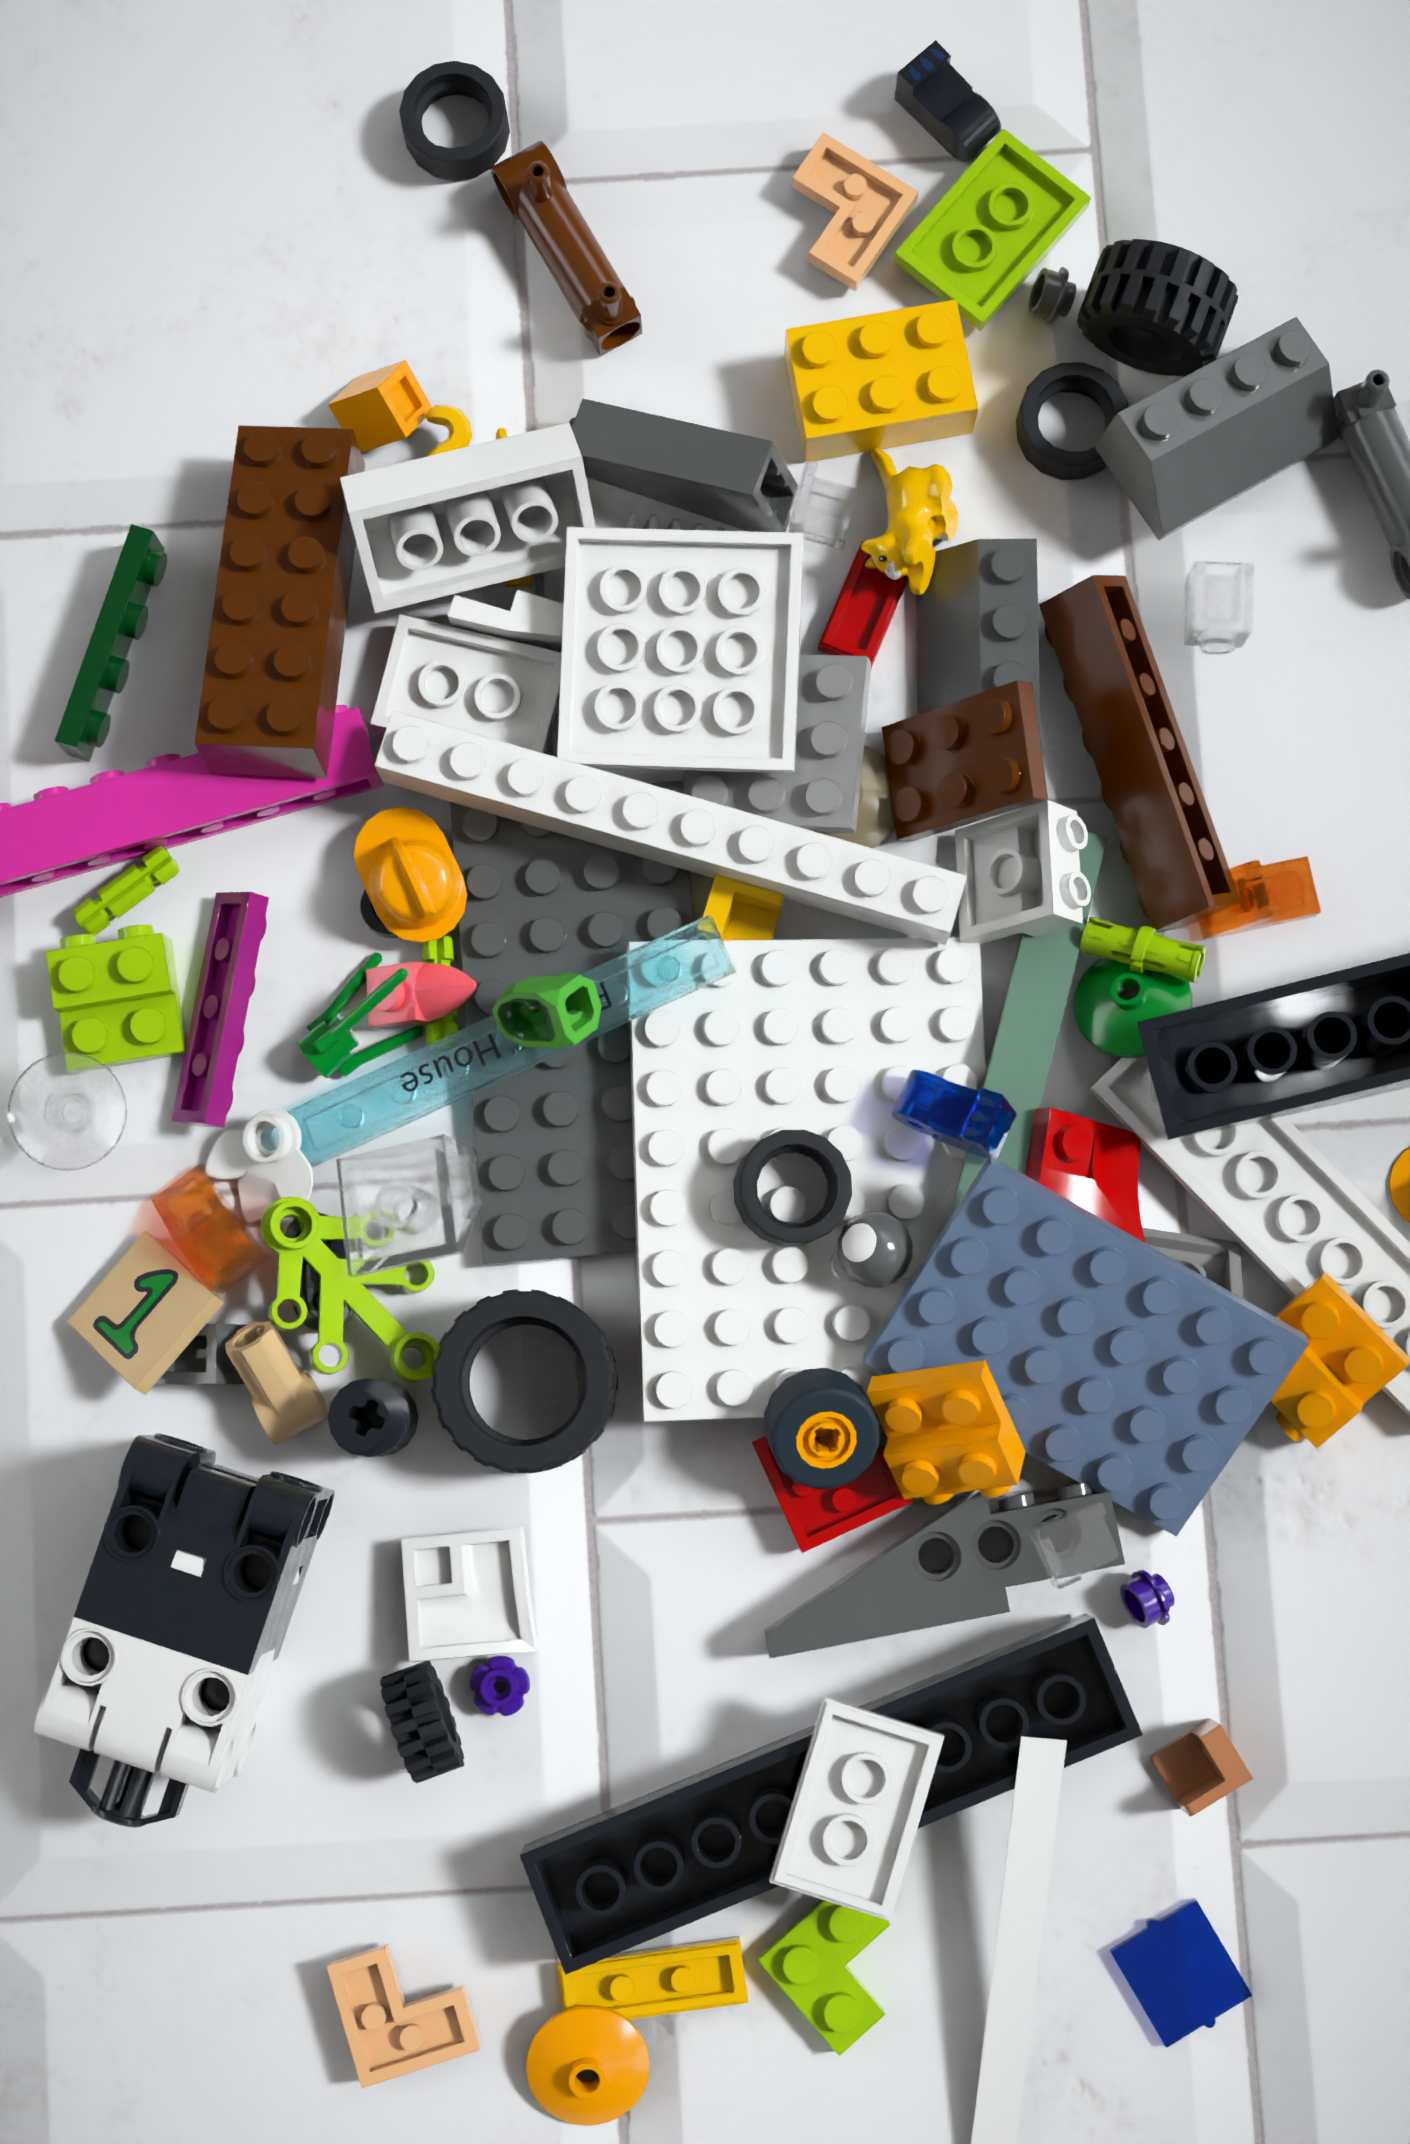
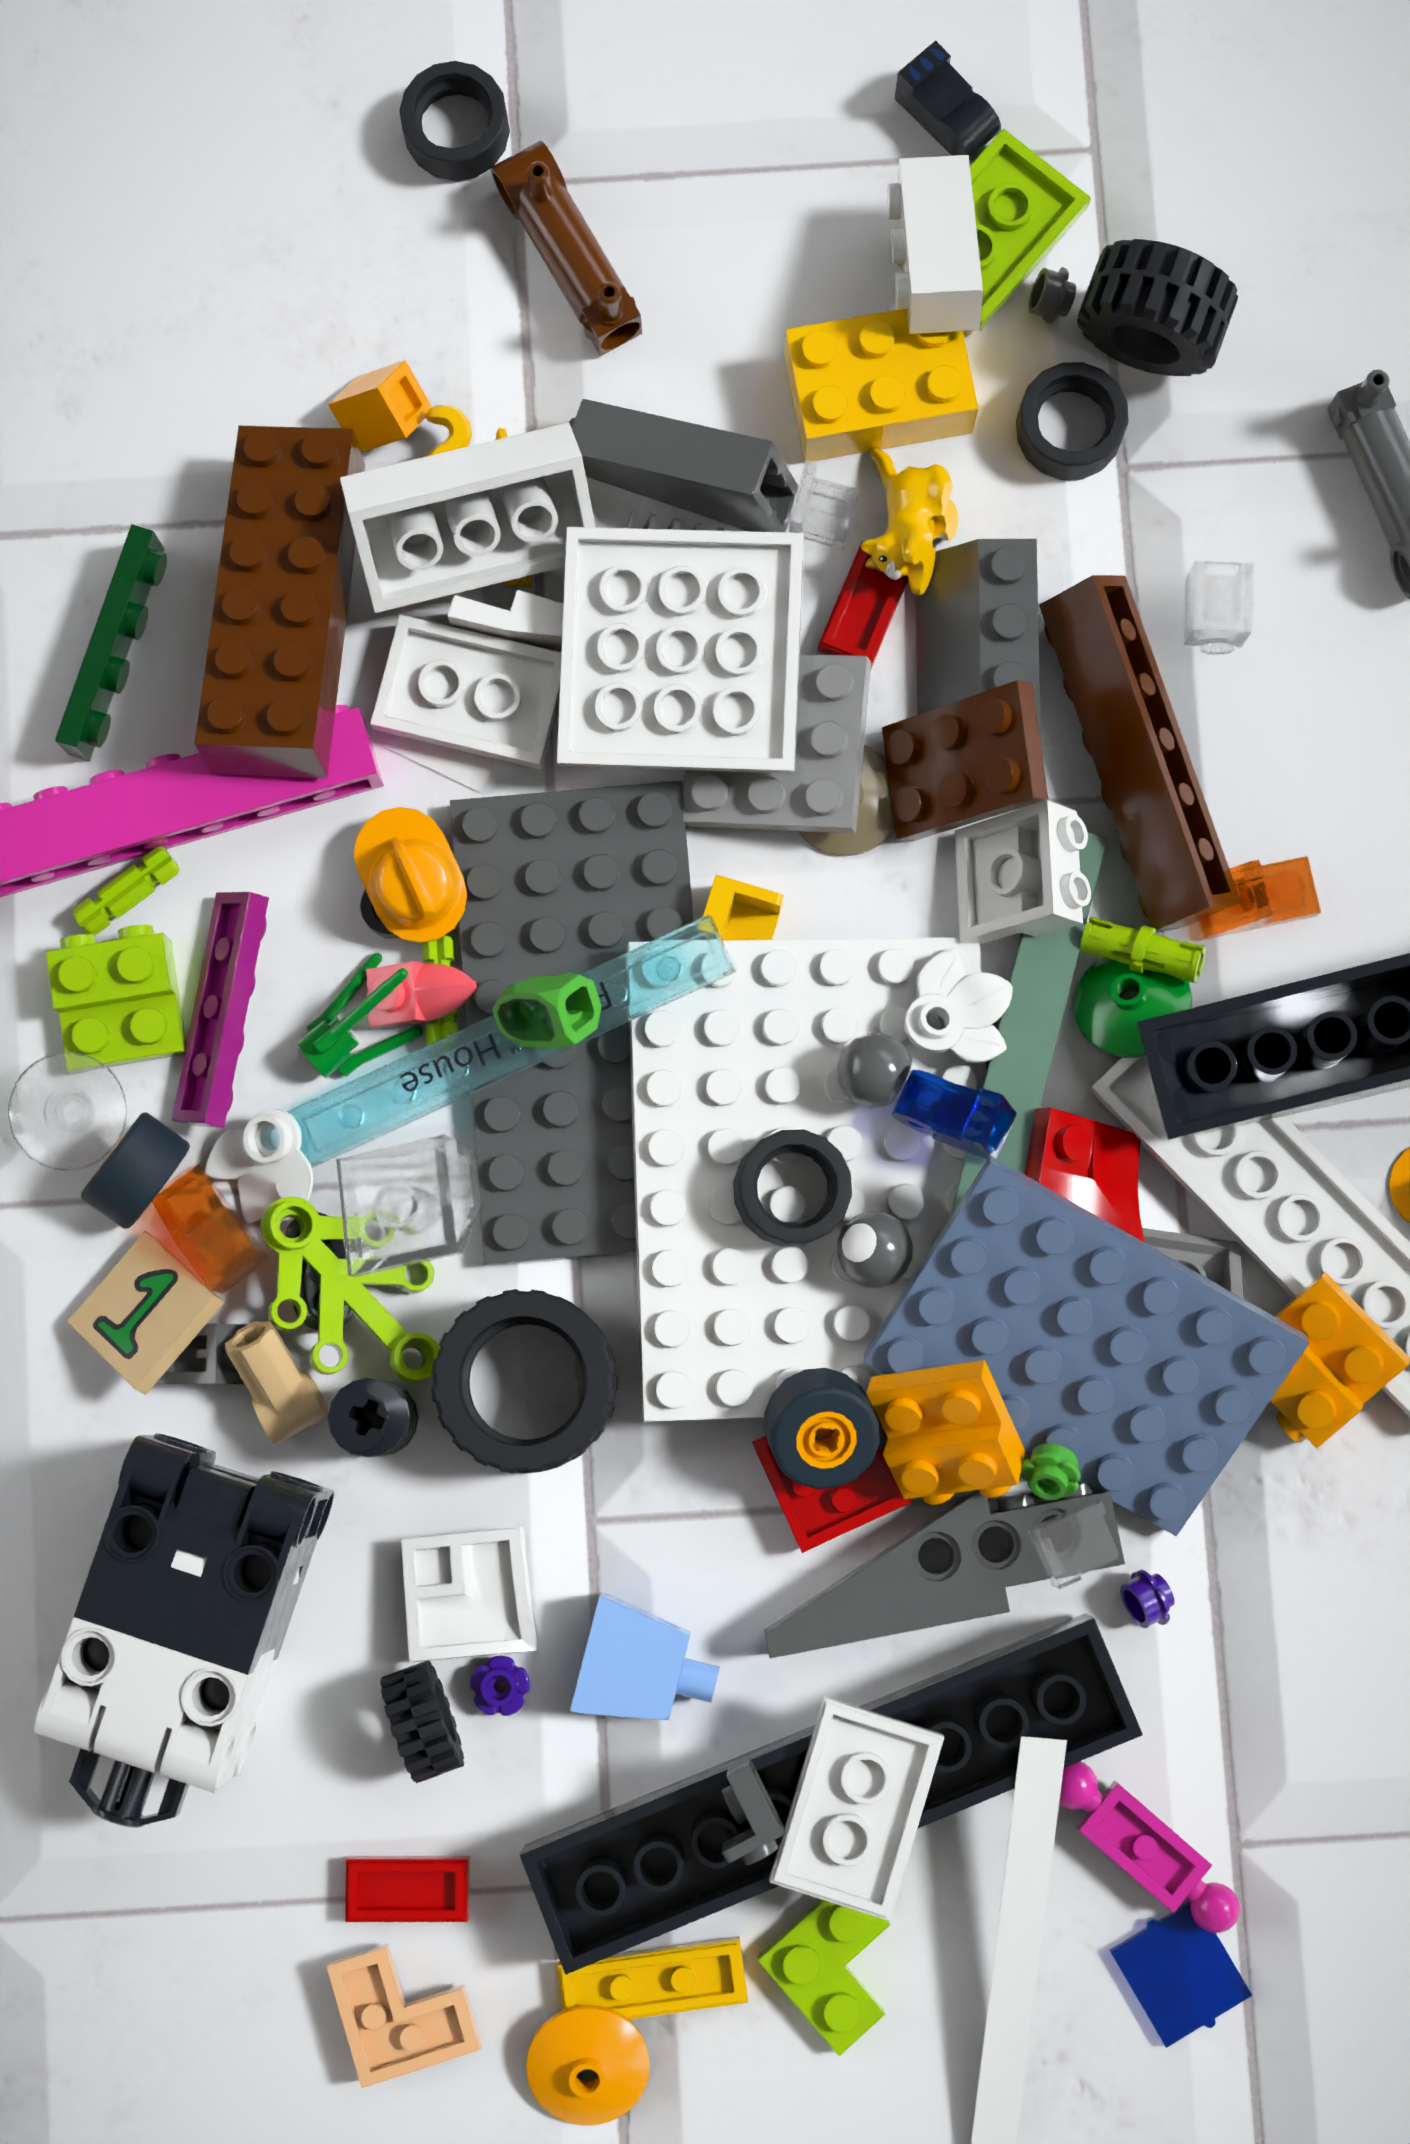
(135, 1170): none -> black wheel
(407, 1889): none -> red tile
(637, 1665): none -> light blue torso
(669, 827): white brick -> none
(751, 1802): none -> dark grey bracket
(866, 208): light nougat plate -> none
(873, 1069): none -> dark grey piece
(936, 244): none -> white brick
(965, 1004): none -> white plate
(1051, 1471): none -> bright green plate
(1147, 1849): none -> dark pink plate
(1201, 1767): nougat panel -> none
(1222, 428): dark grey slope -> none

